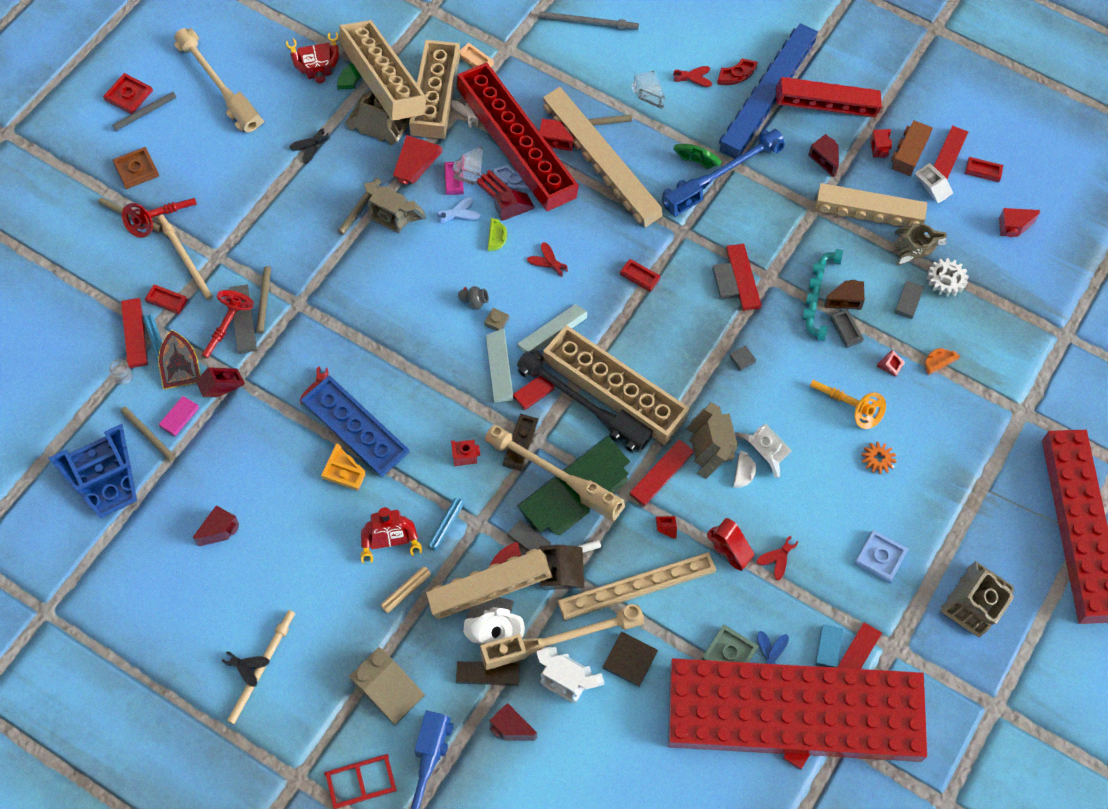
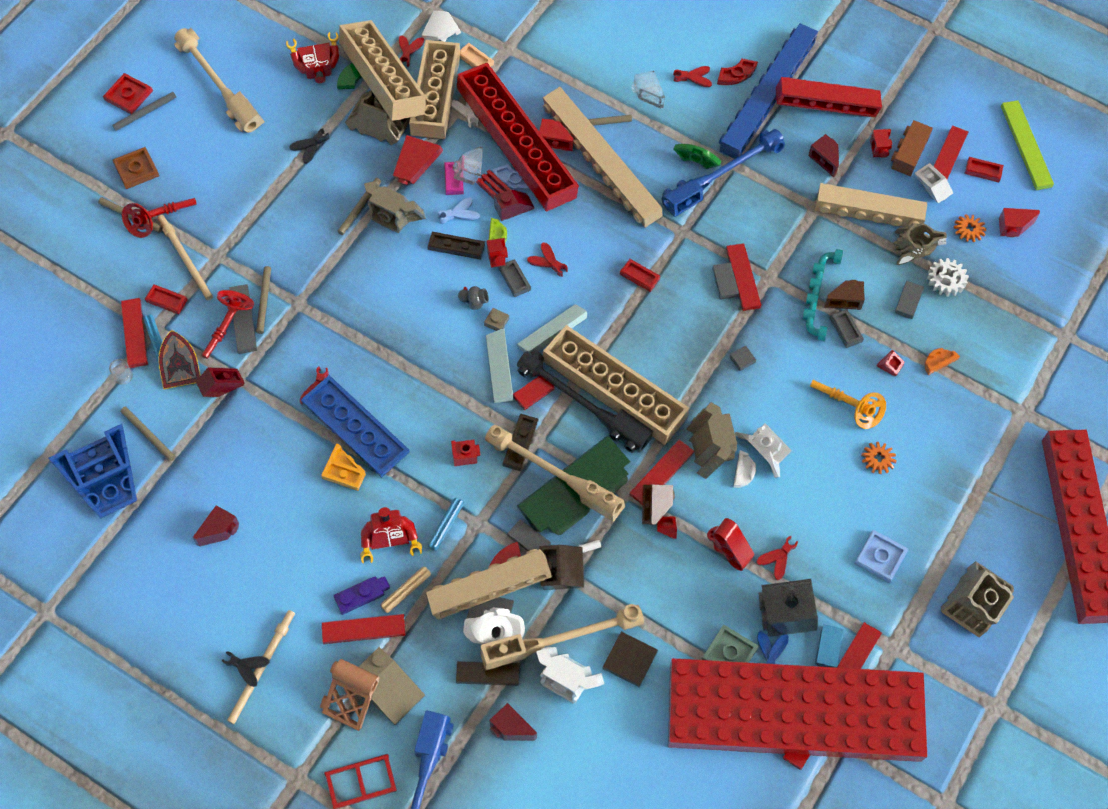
(179, 416): dark pink tile -> none
(351, 679): none -> nougat piece
(361, 594): none -> dark purple hinge
(363, 629): none -> red tile
(409, 49): none -> red piece
(440, 26): none -> white slope
(456, 245): none -> dark brown tile
(497, 252): none -> red brick
(515, 278): none -> dark grey tile
(621, 24): flat silver bar -> none
(636, 586): tan tile -> none
(656, 502): none -> slope
(788, 607): none -> clear smoke brick
(966, 233): none -> orange gear
(1027, 145): none -> lime tile

